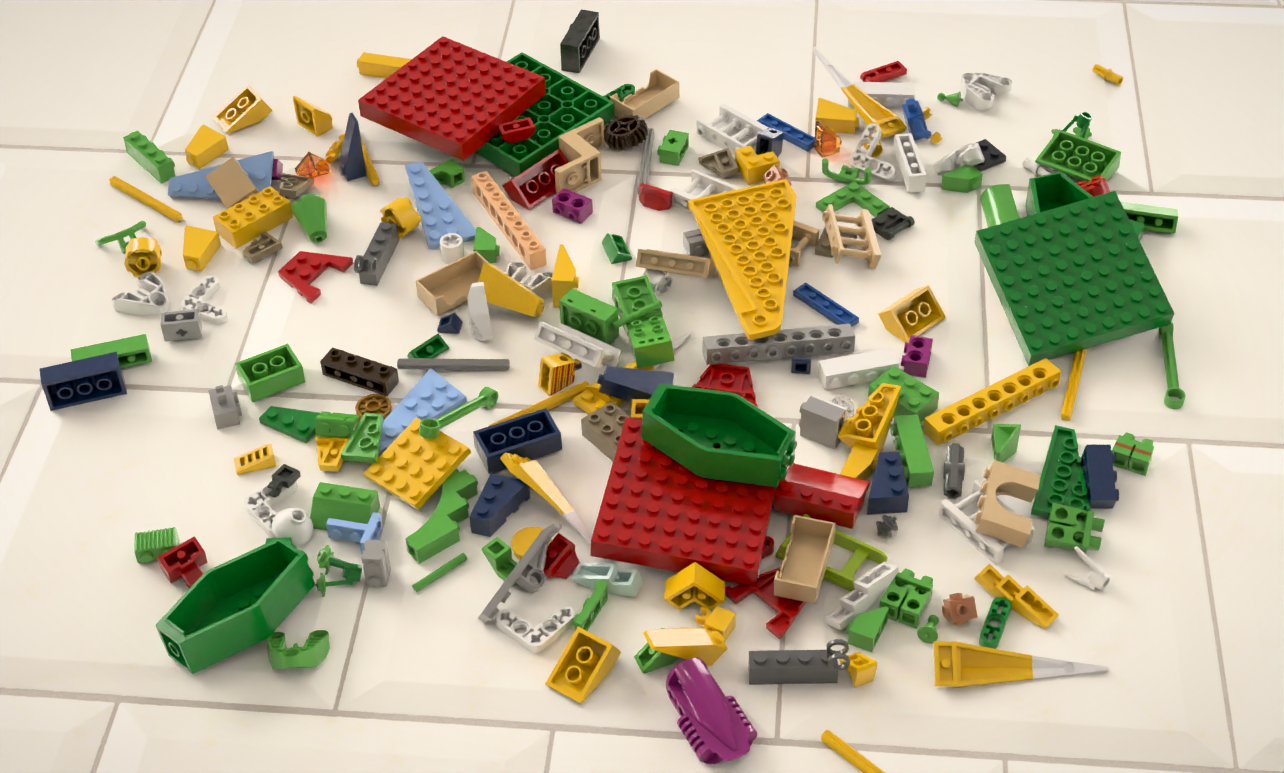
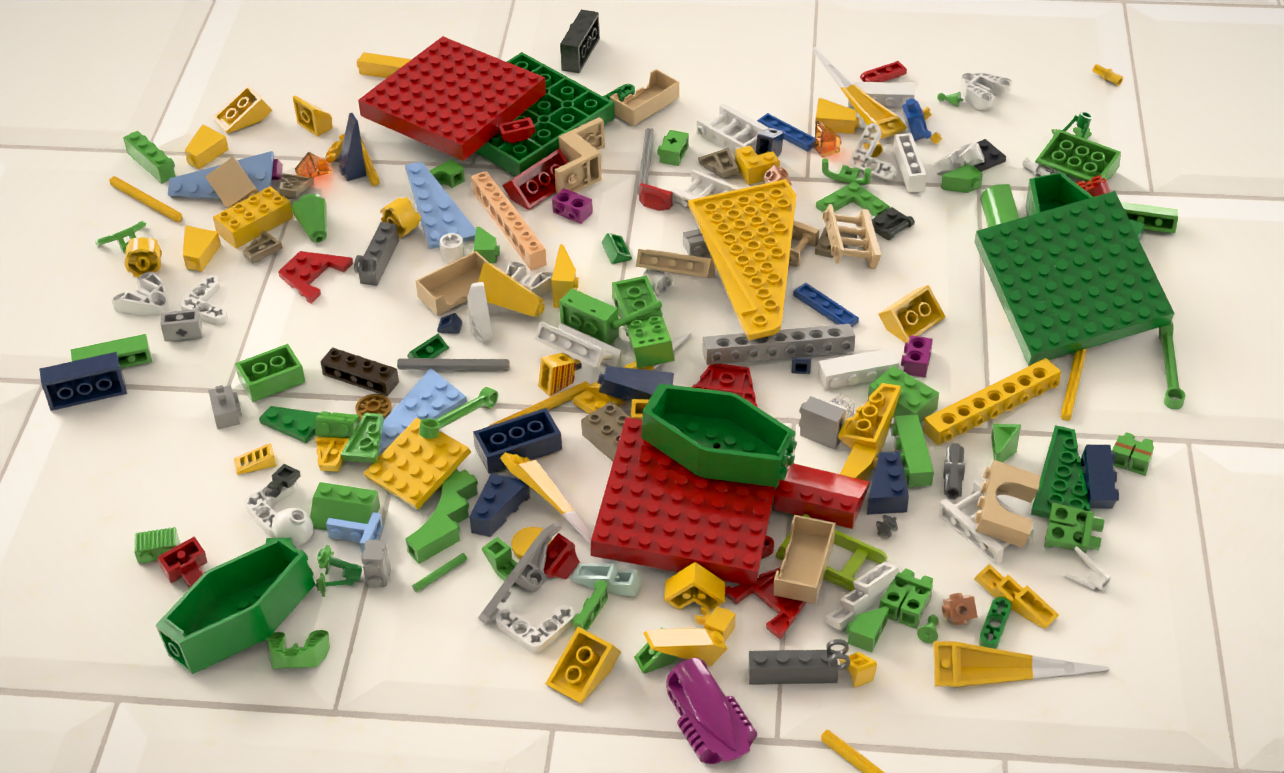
(625, 132): dark brown gear -> none

